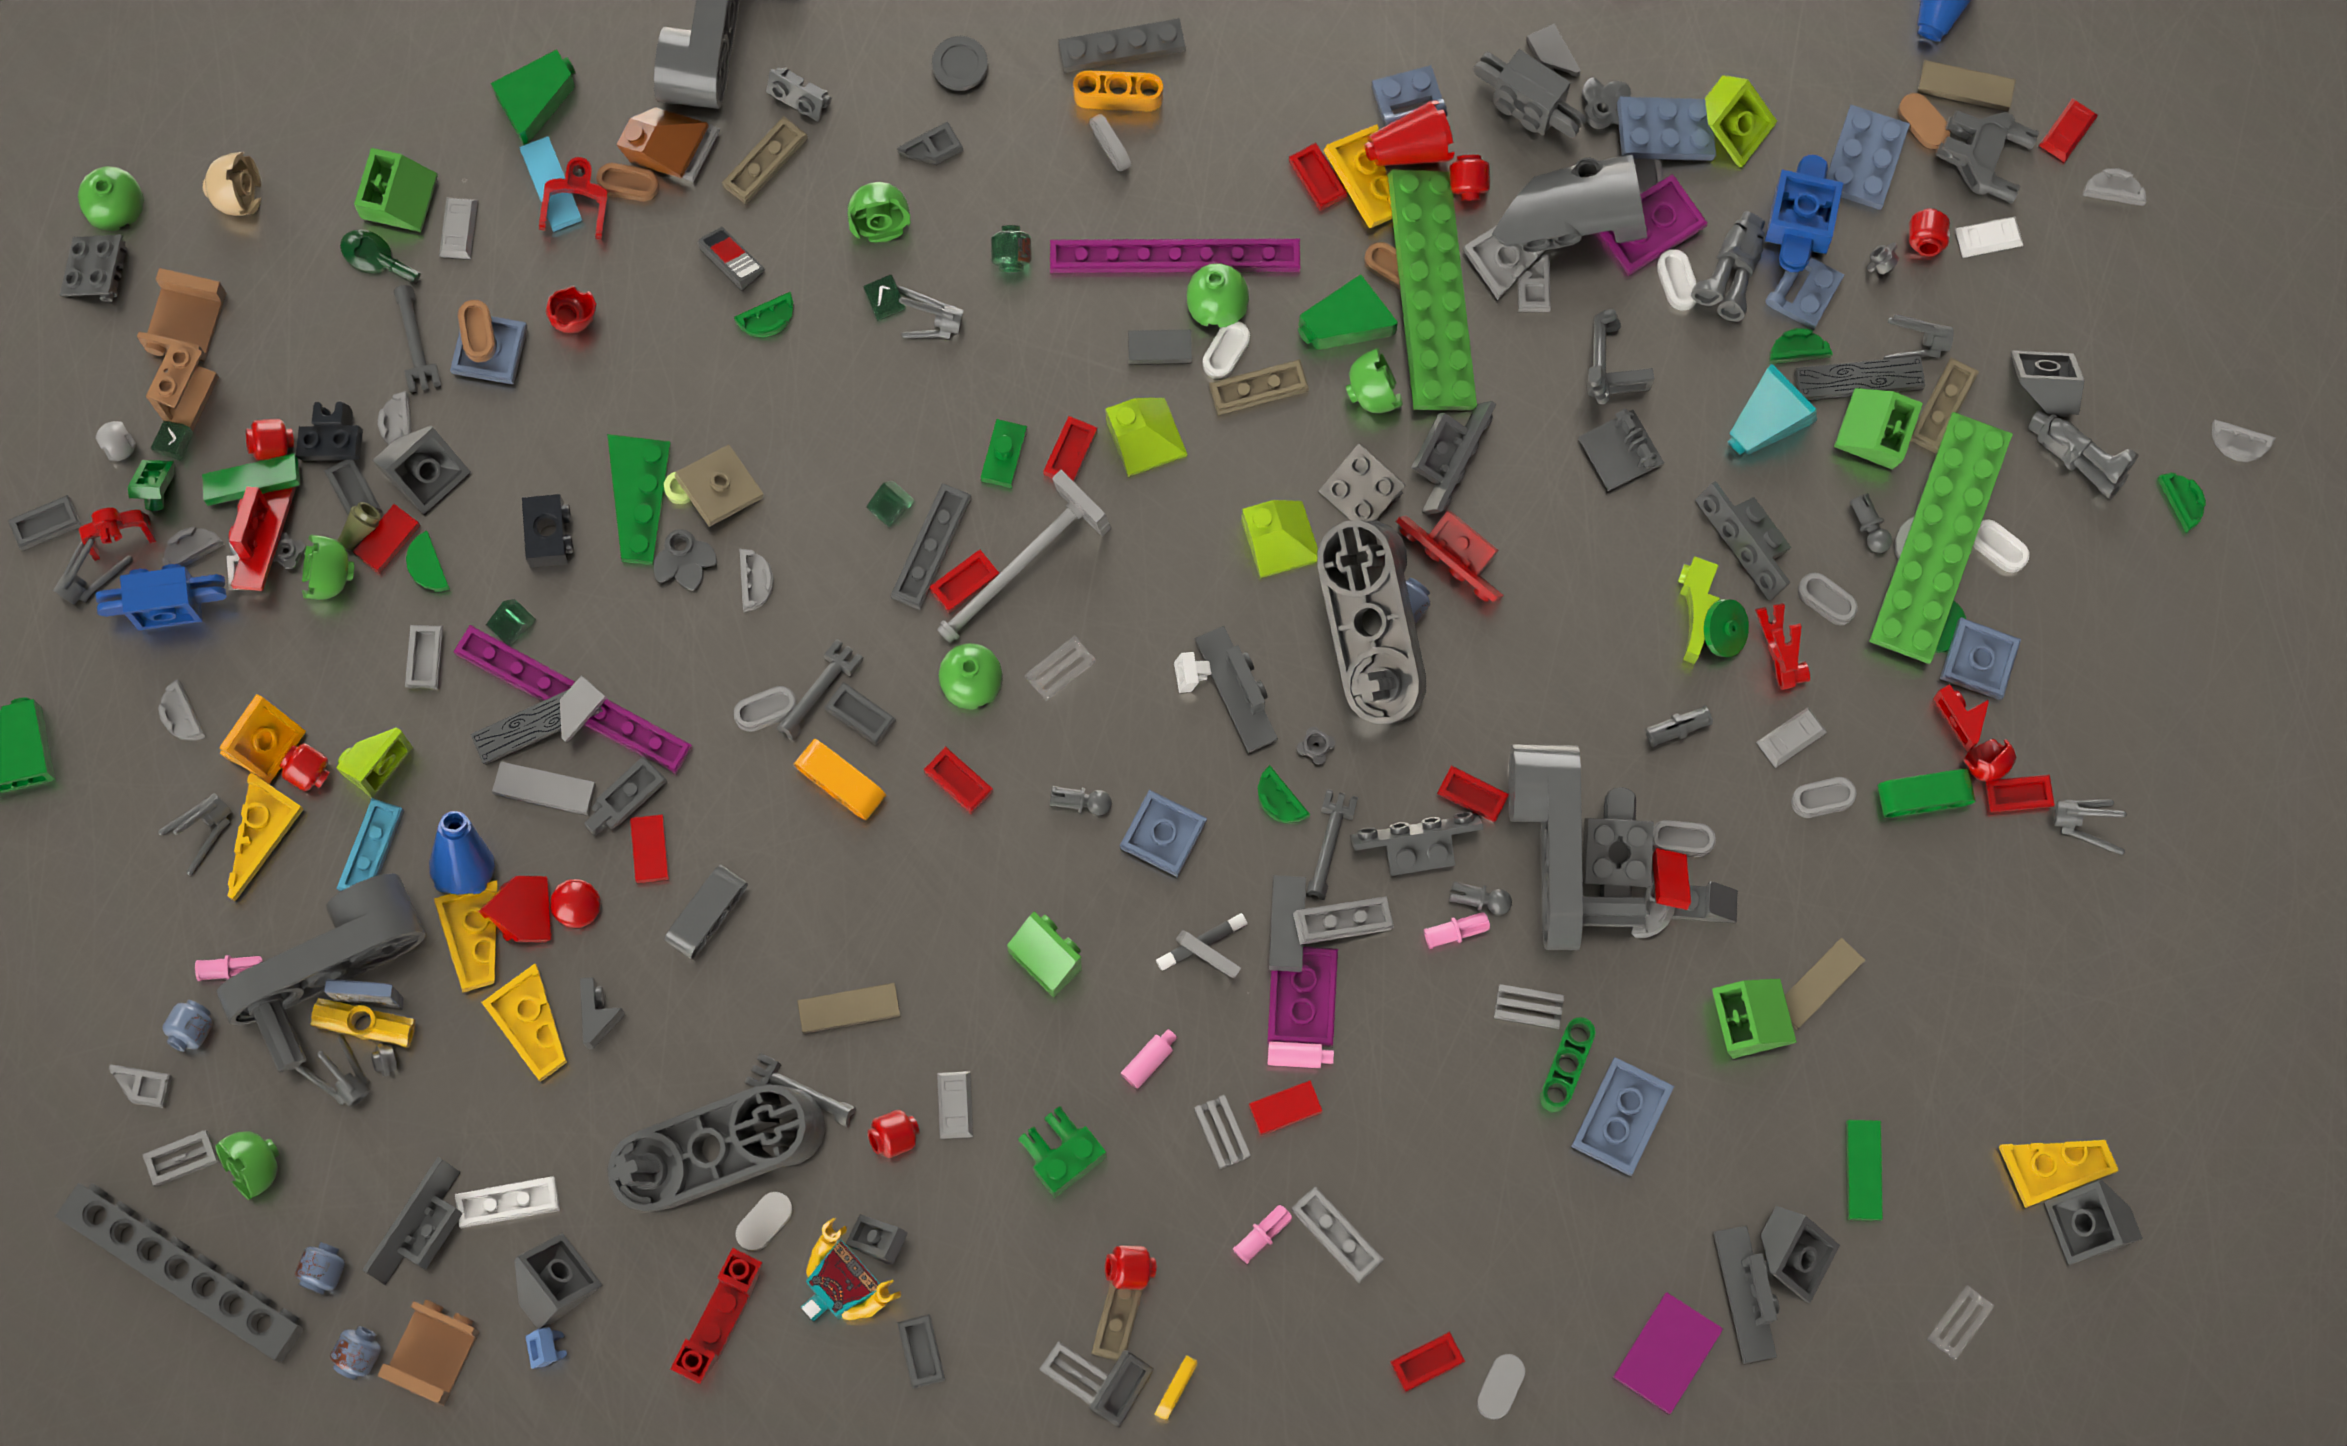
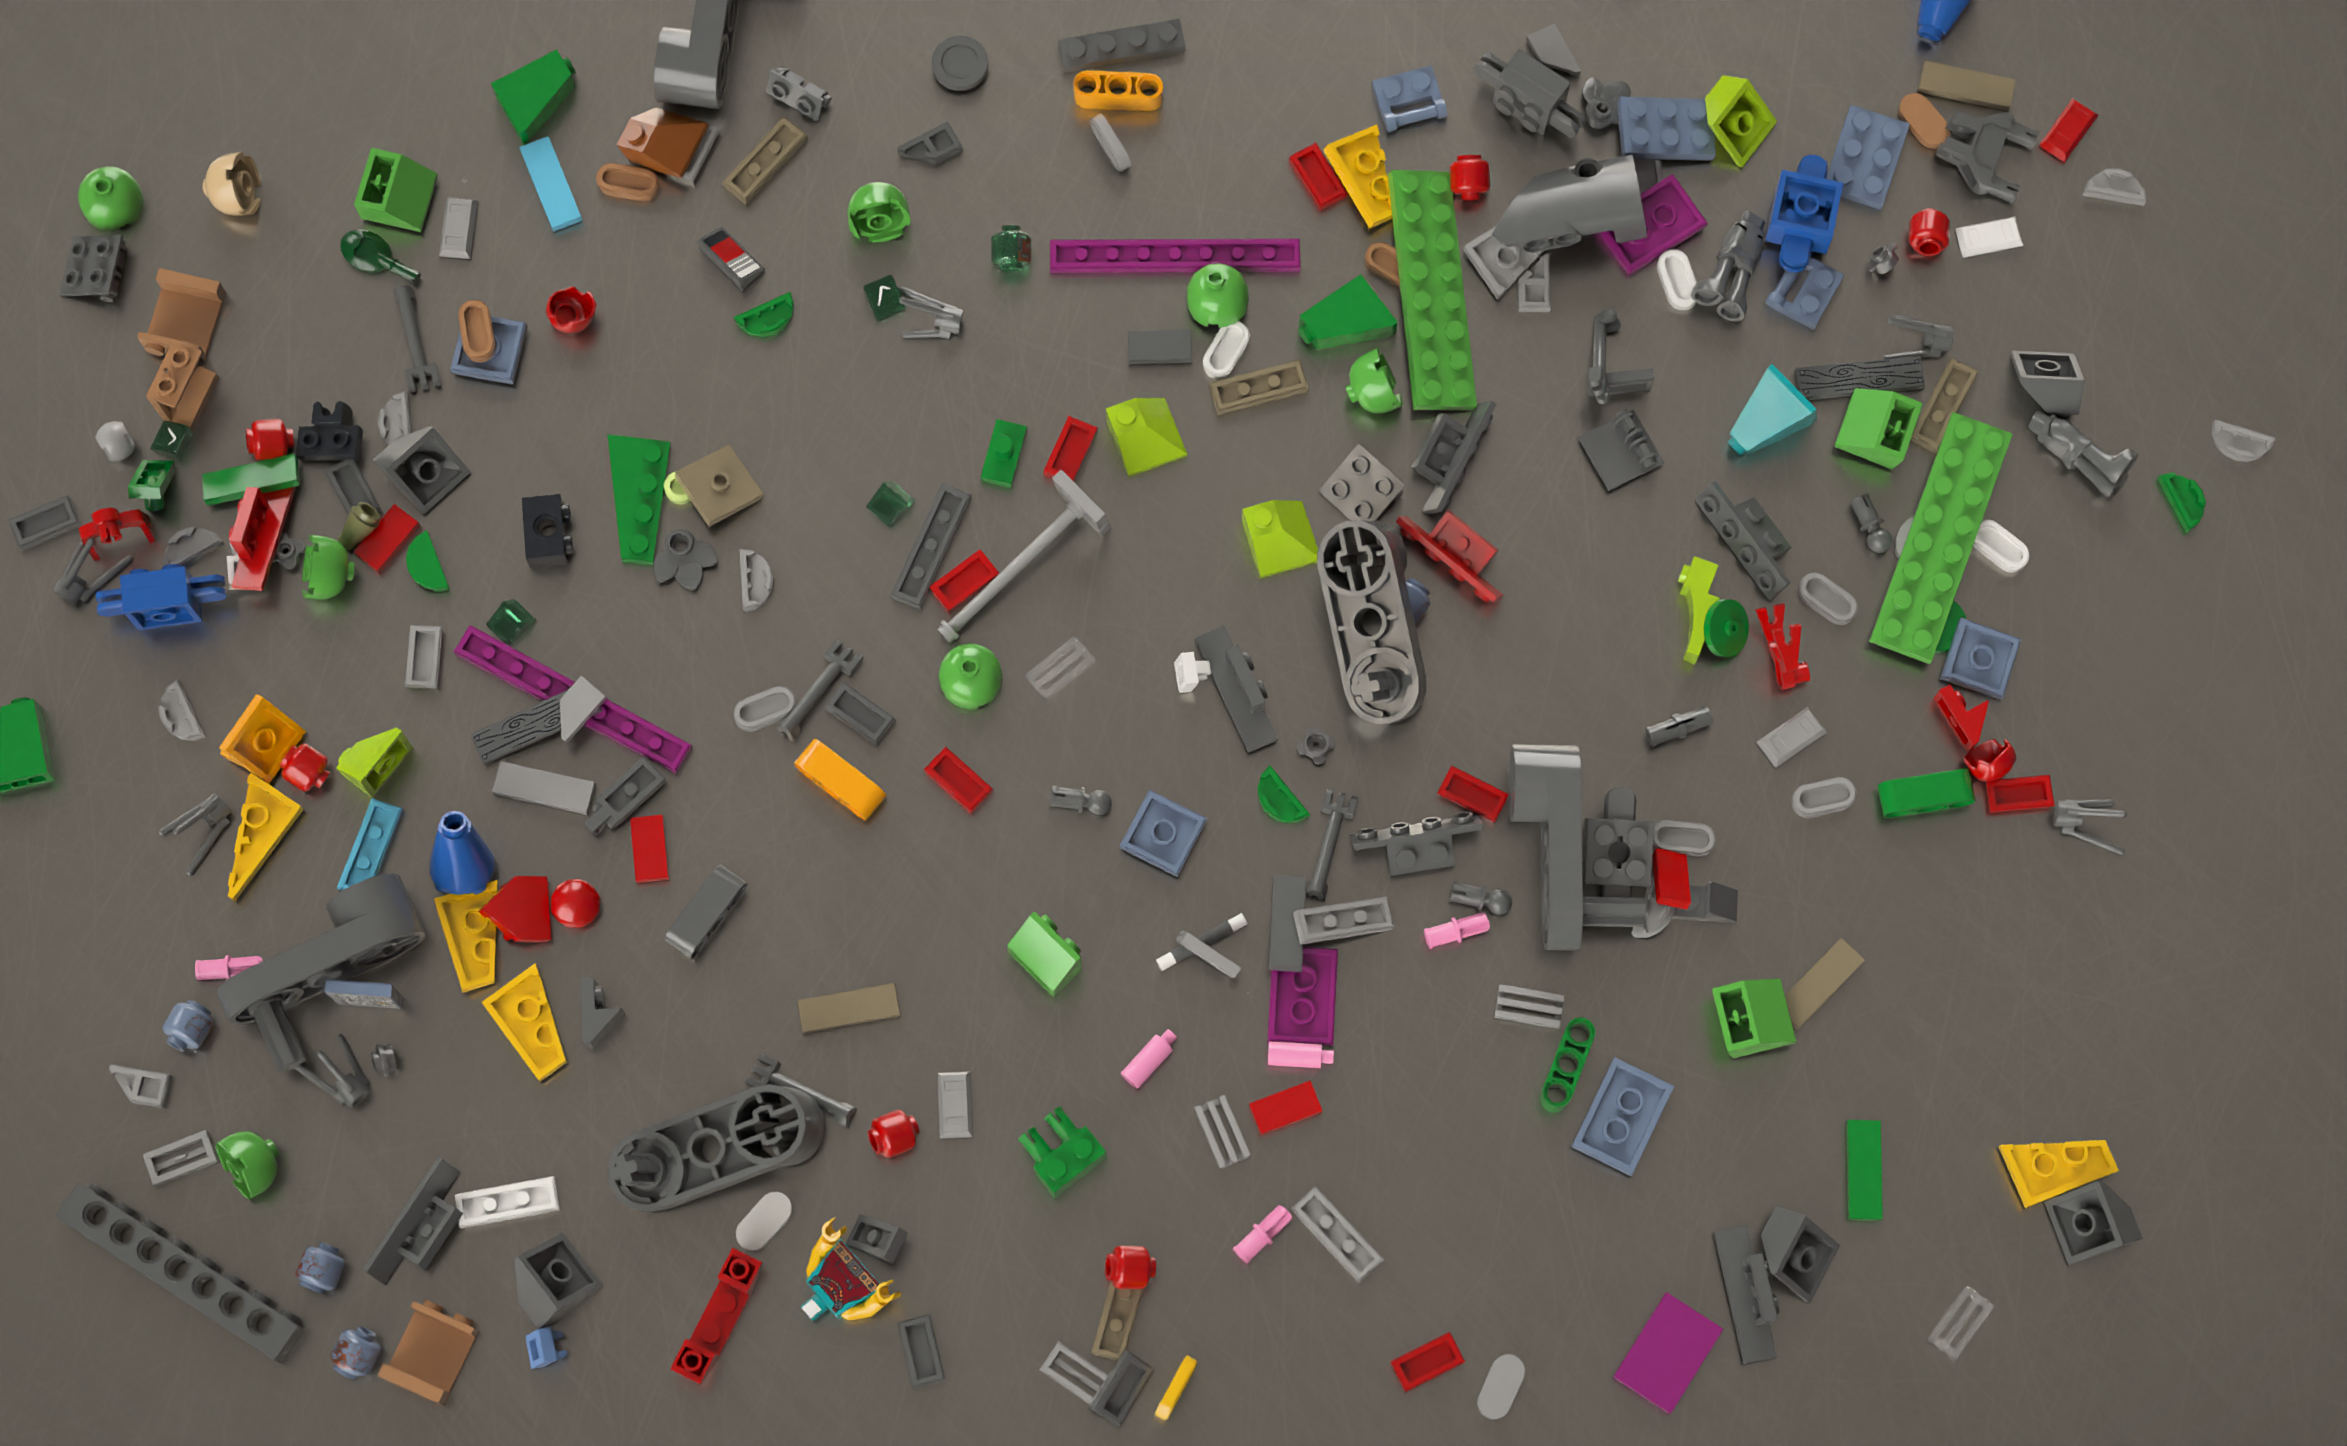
(343, 1019): yellow piece -> none
(576, 185): red piece -> none
(1412, 139): red cone -> none
(1799, 345): green tile -> none

